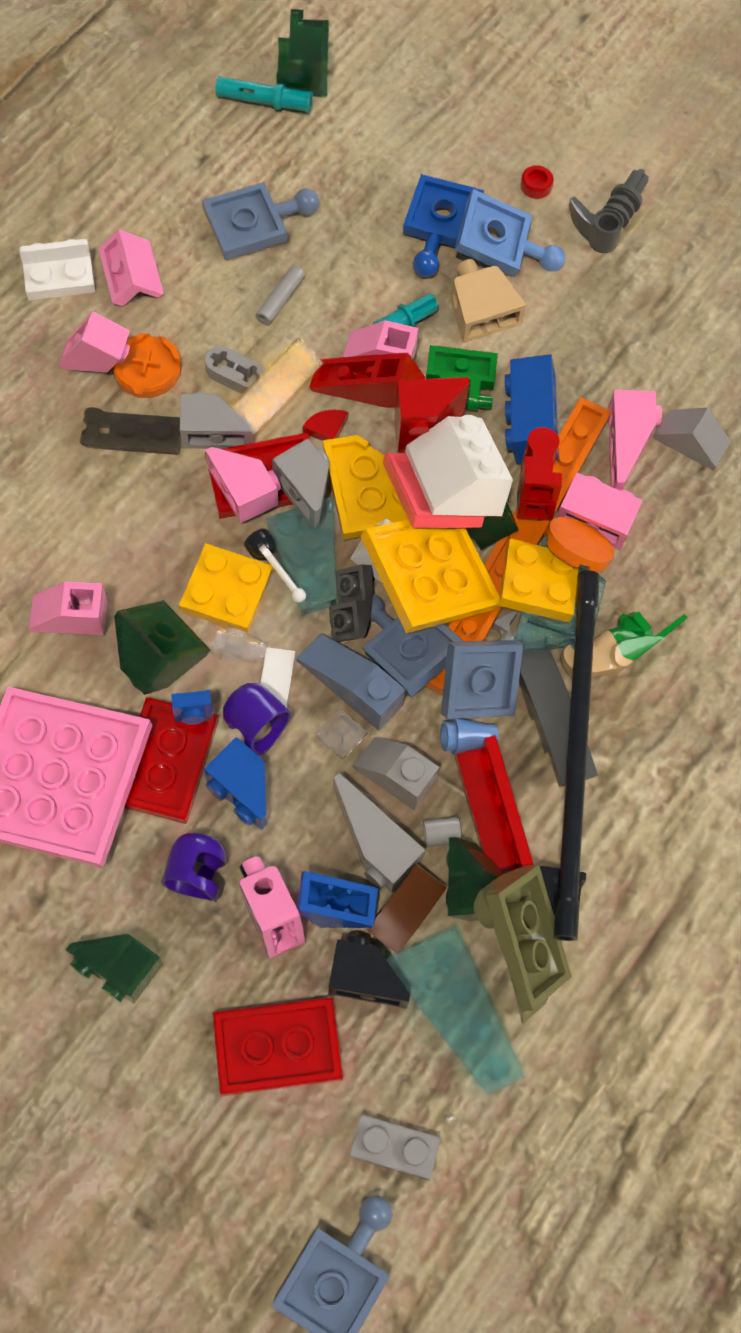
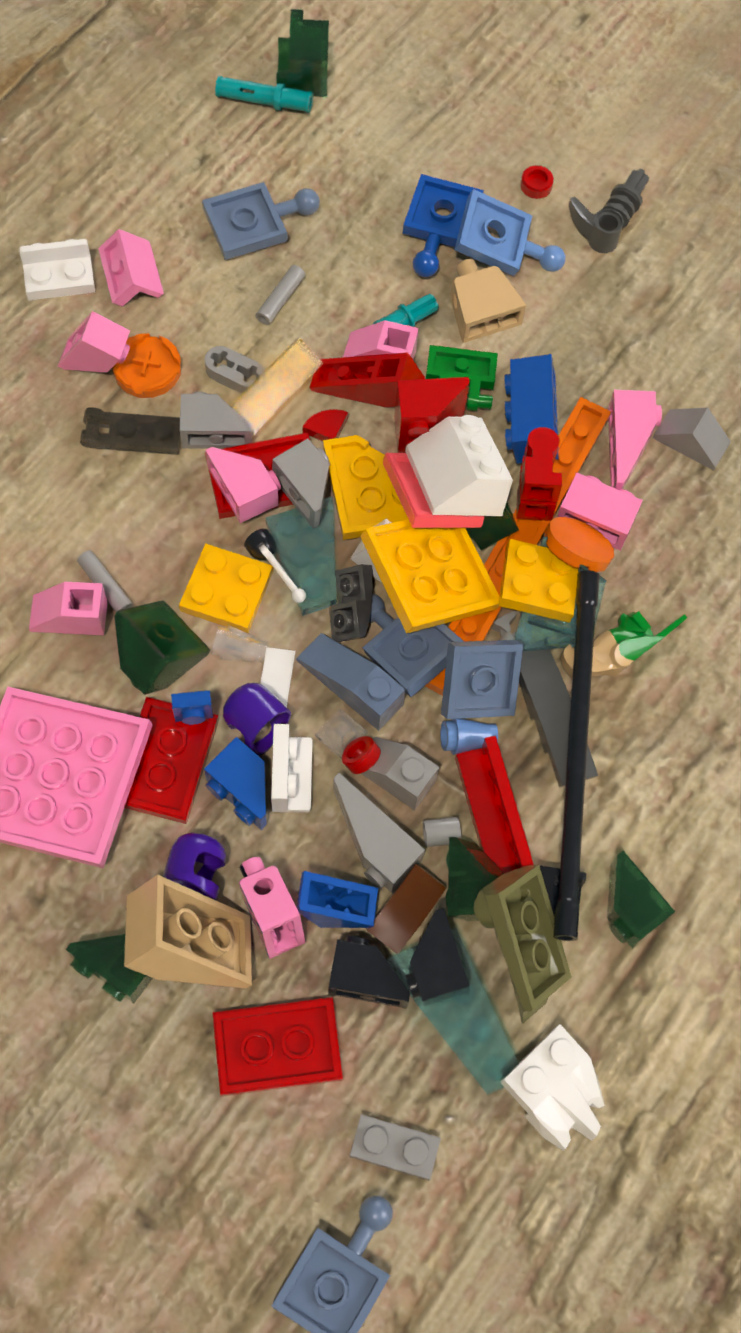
(99, 574): none -> light grey piece
(186, 936): none -> tan slope
(291, 771): none -> white bracket
(361, 755): none -> red tile
(437, 964): none -> black slope
(557, 1088): none -> white plate
(633, 903): none -> clear green slope

